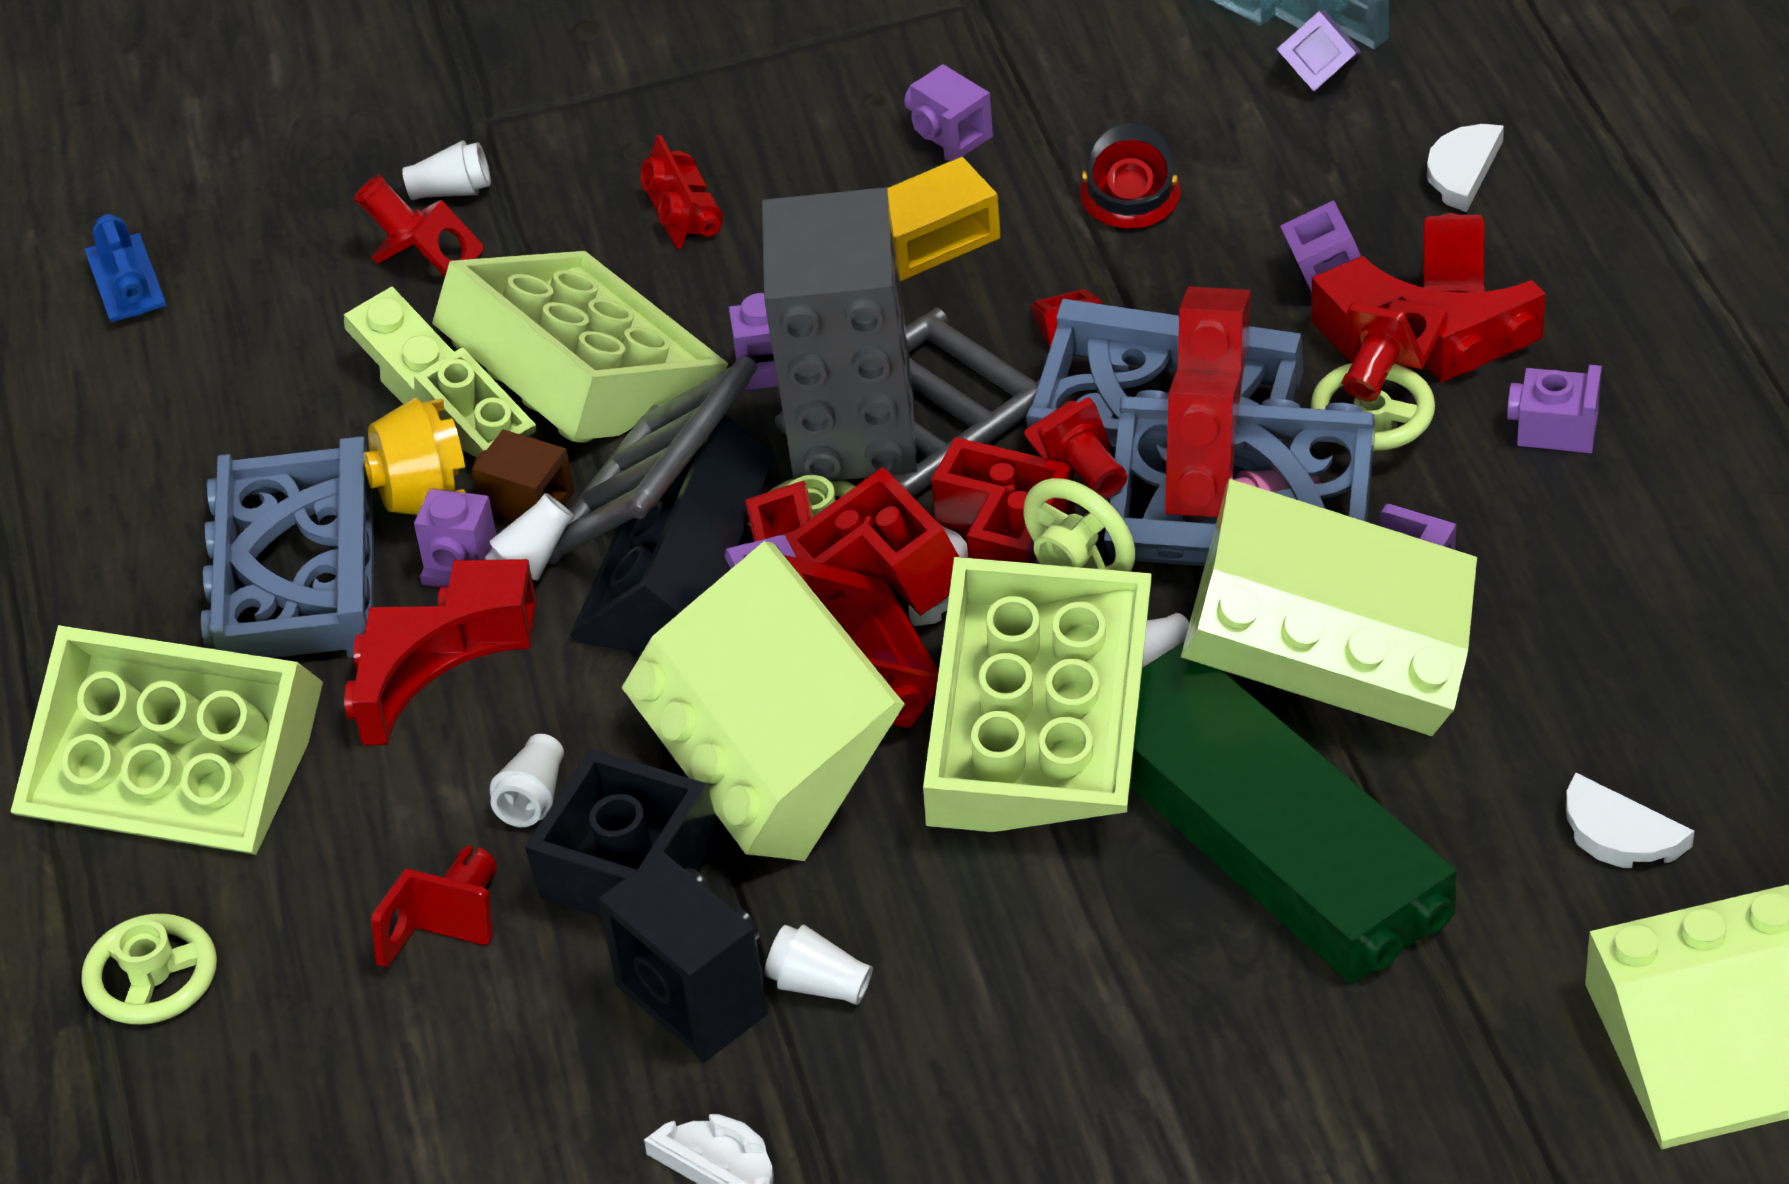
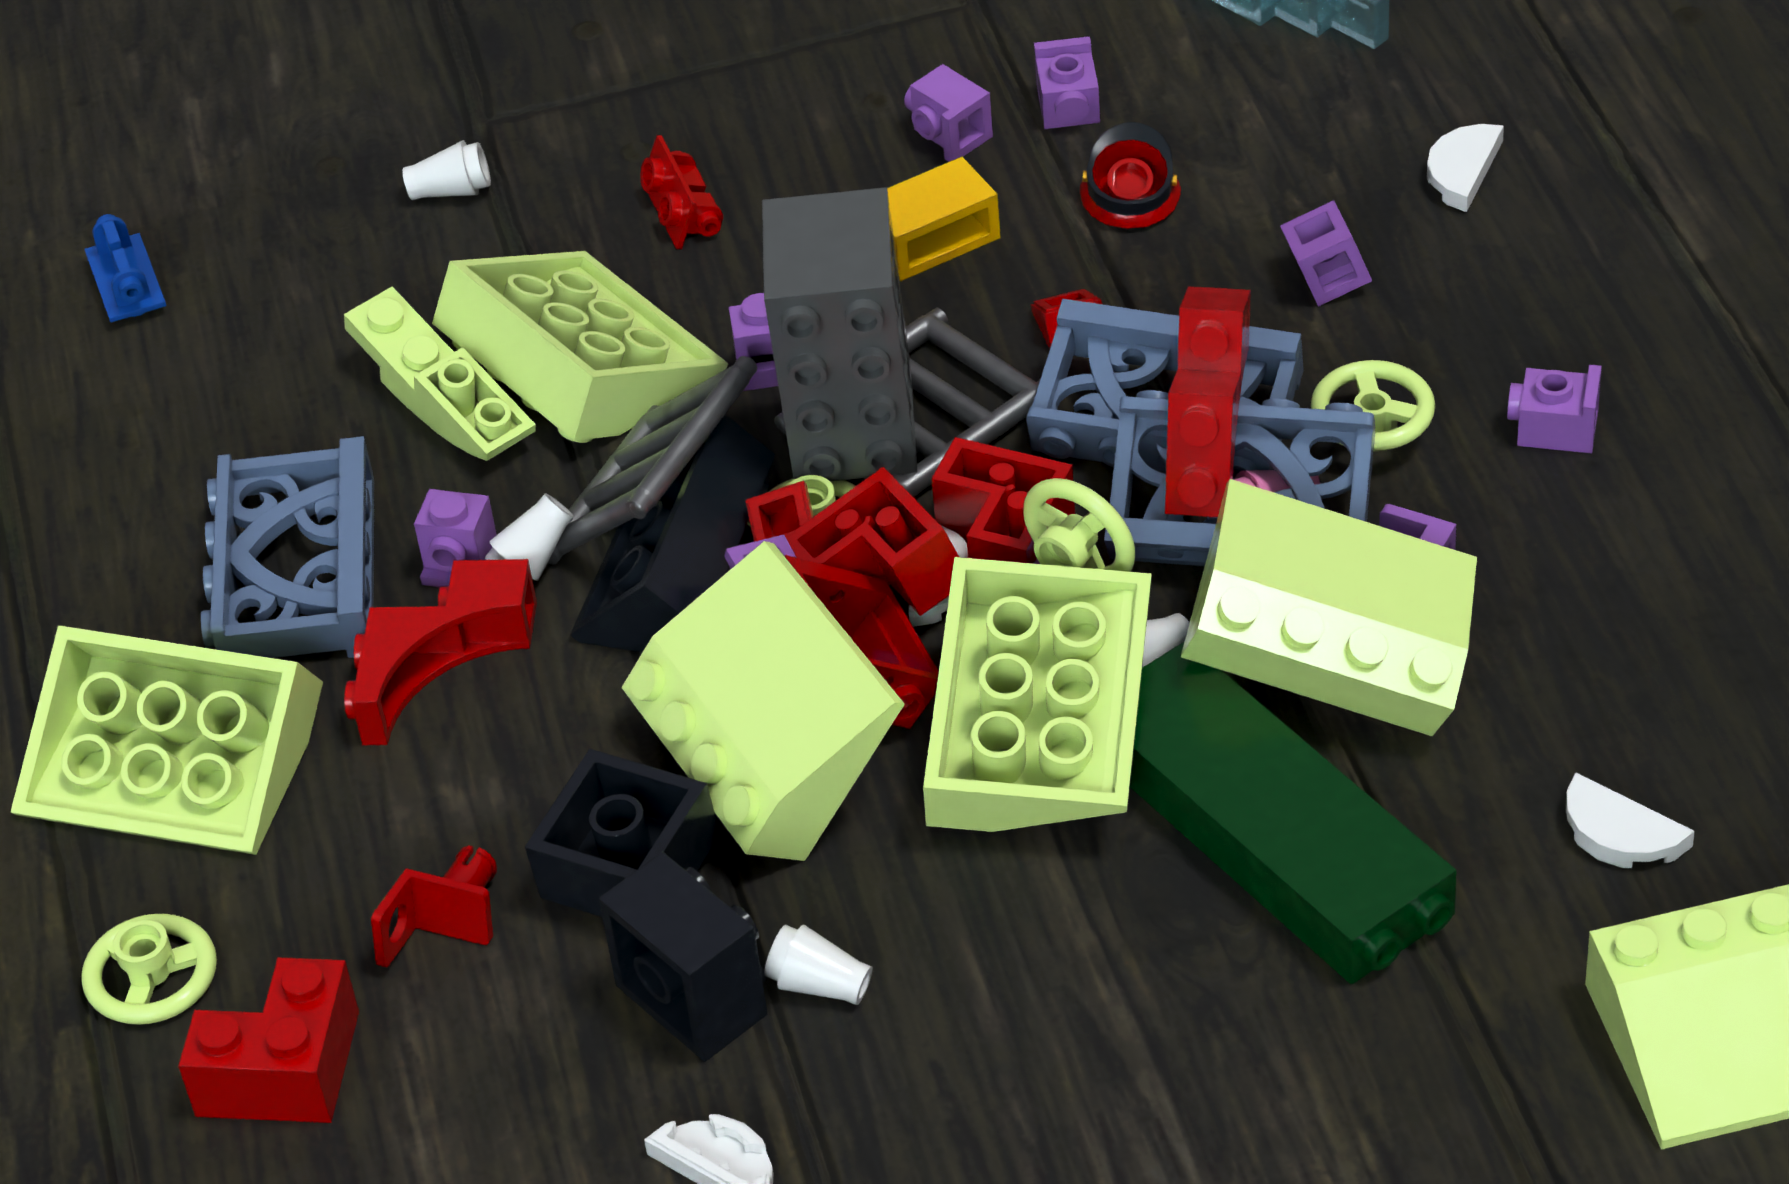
(279, 1060): none -> red brick
(412, 454): yellow cone -> none
(413, 227): red bracket -> none
(519, 472): reddish brown brick -> none
(527, 784): white cone -> none
(1066, 82): none -> medium lavender brick
(1079, 438): red bracket -> none
(1318, 49): panel -> none
(1389, 340): red bracket -> none
(1453, 253): red bracket -> none
(1477, 326): red arch -> none

